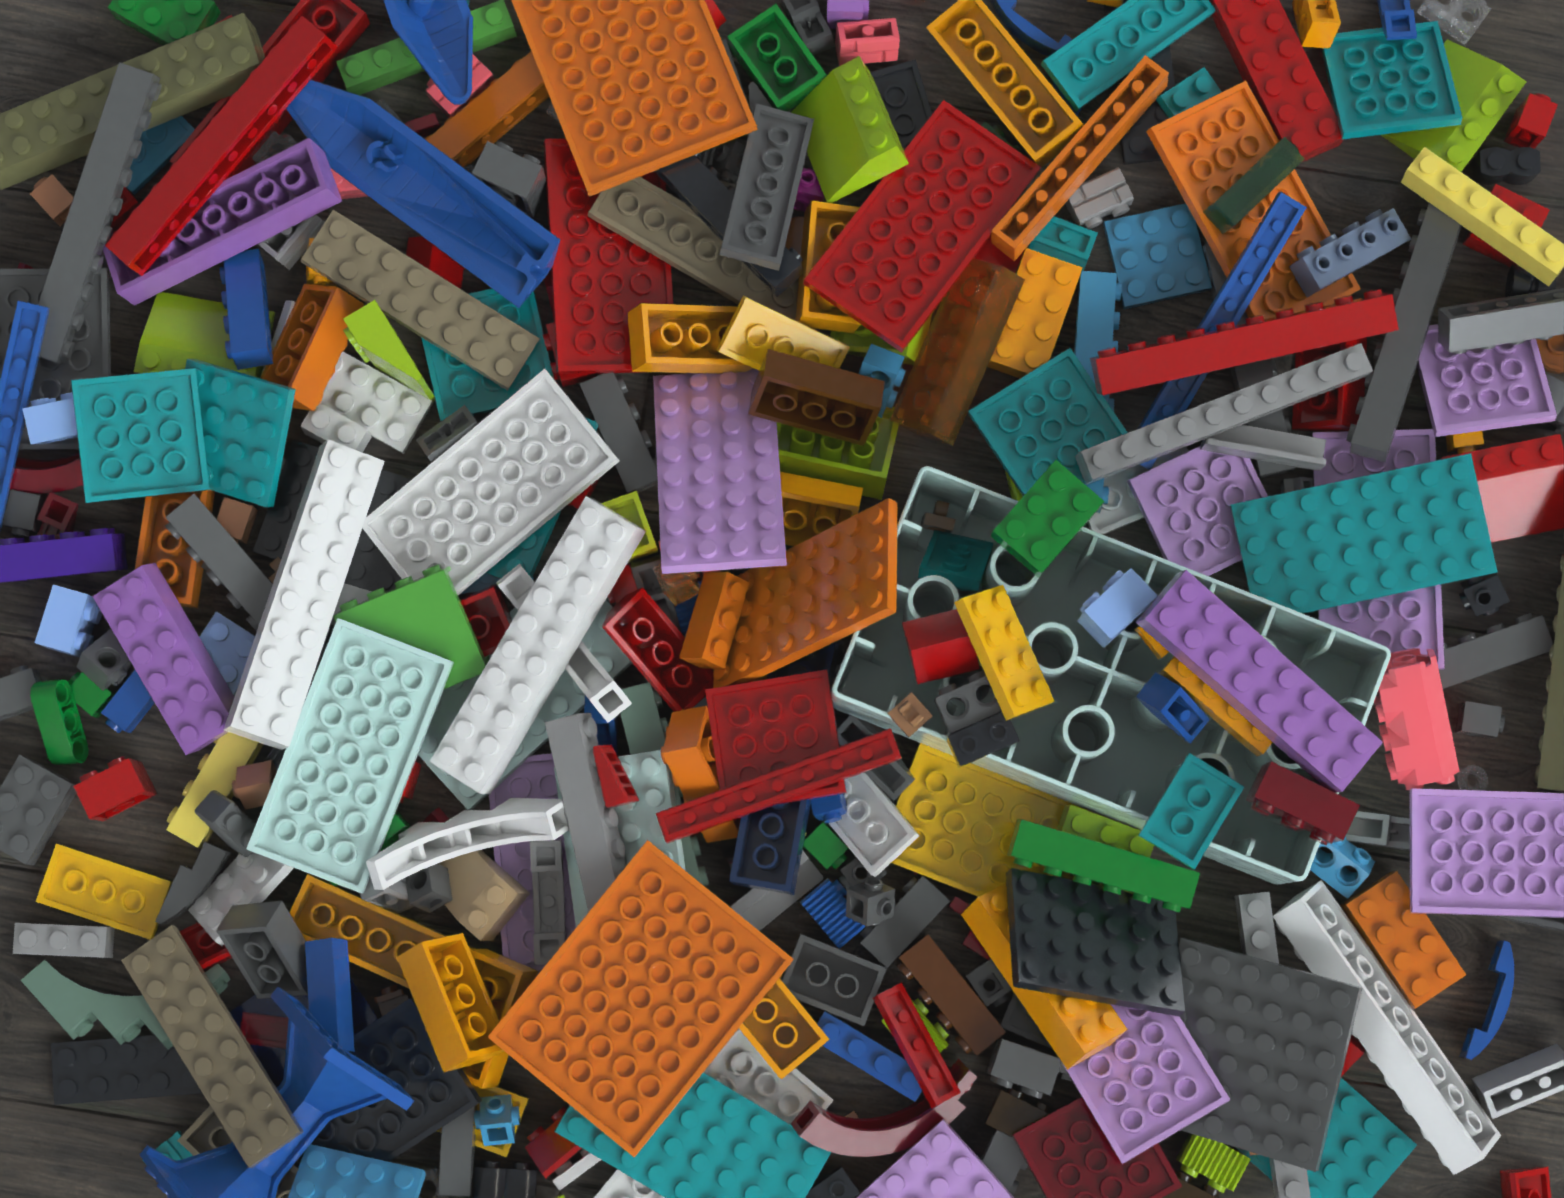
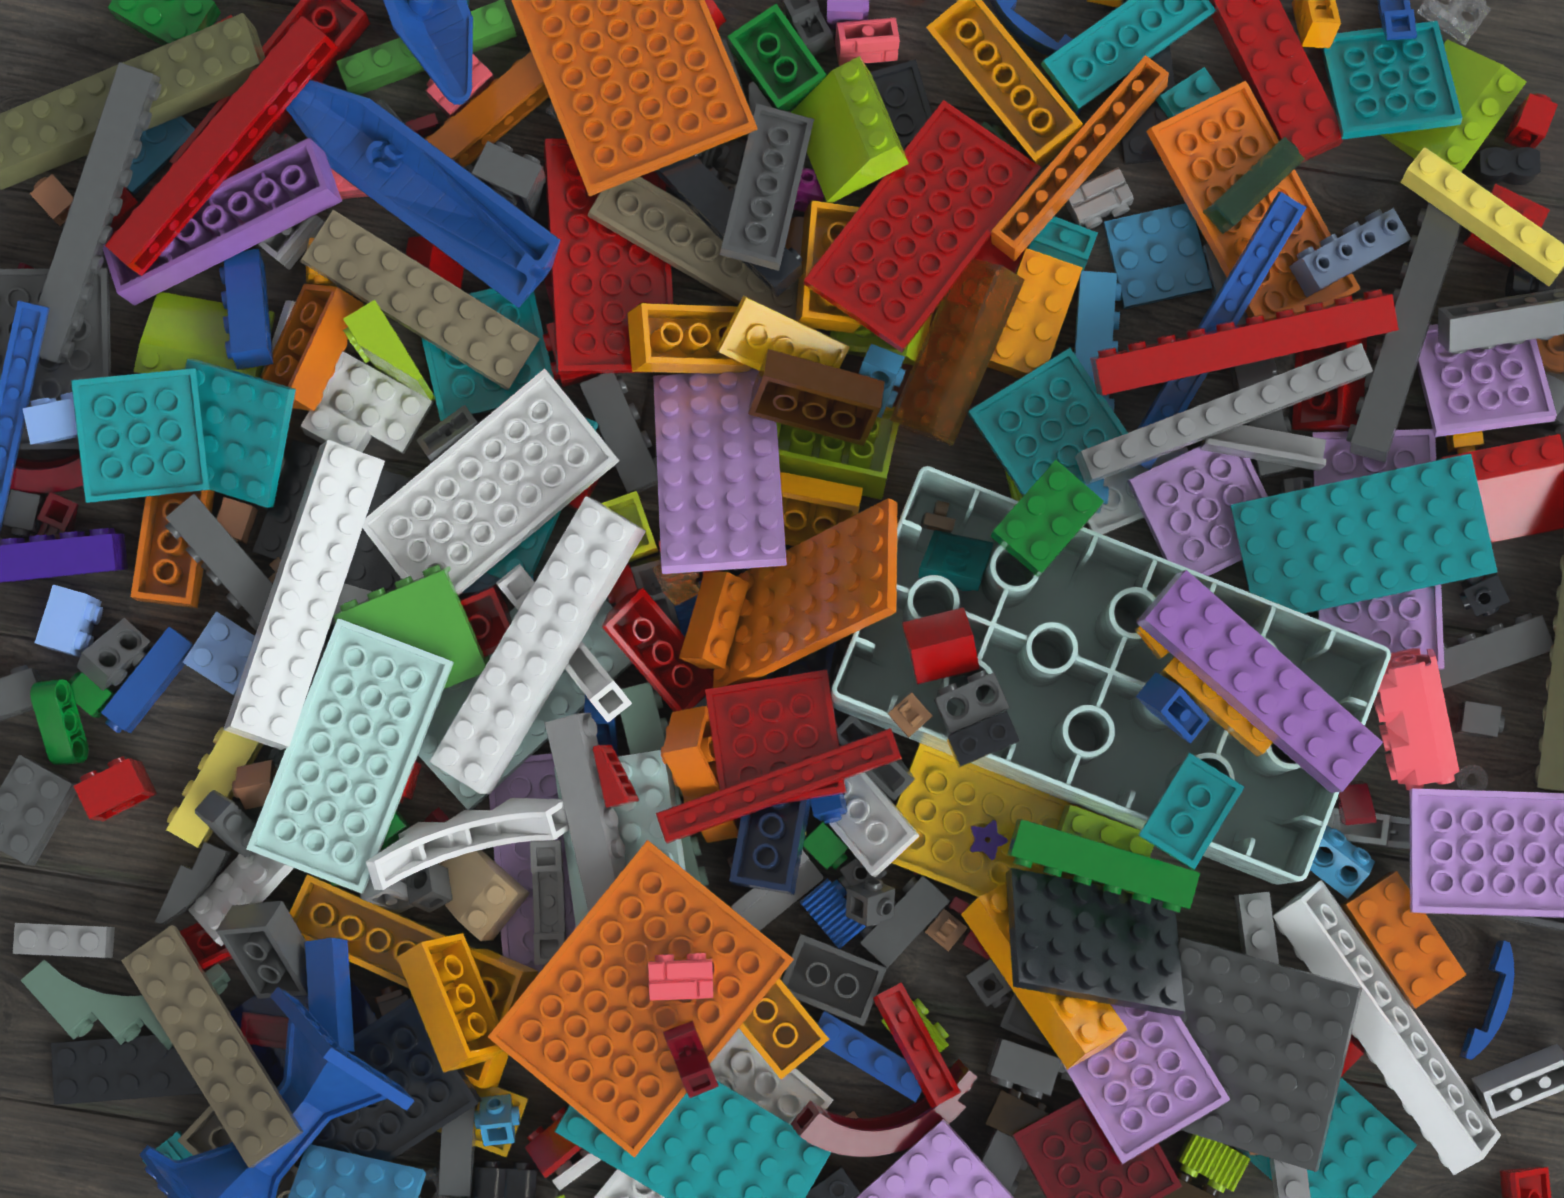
(103, 891): yellow plate -> none
(168, 656): medium lavender brick -> none
(680, 978): none -> coral brick
(690, 1059): none -> dark red slope
(945, 930): none -> medium nougat tile
(951, 995): reddish brown brick -> none
(981, 833): none -> dark purple plate
(1004, 652): yellow plate -> none
(1117, 607): light blue brick -> none
(1301, 803): dark red brick -> none
(1356, 804): none -> dark red slope

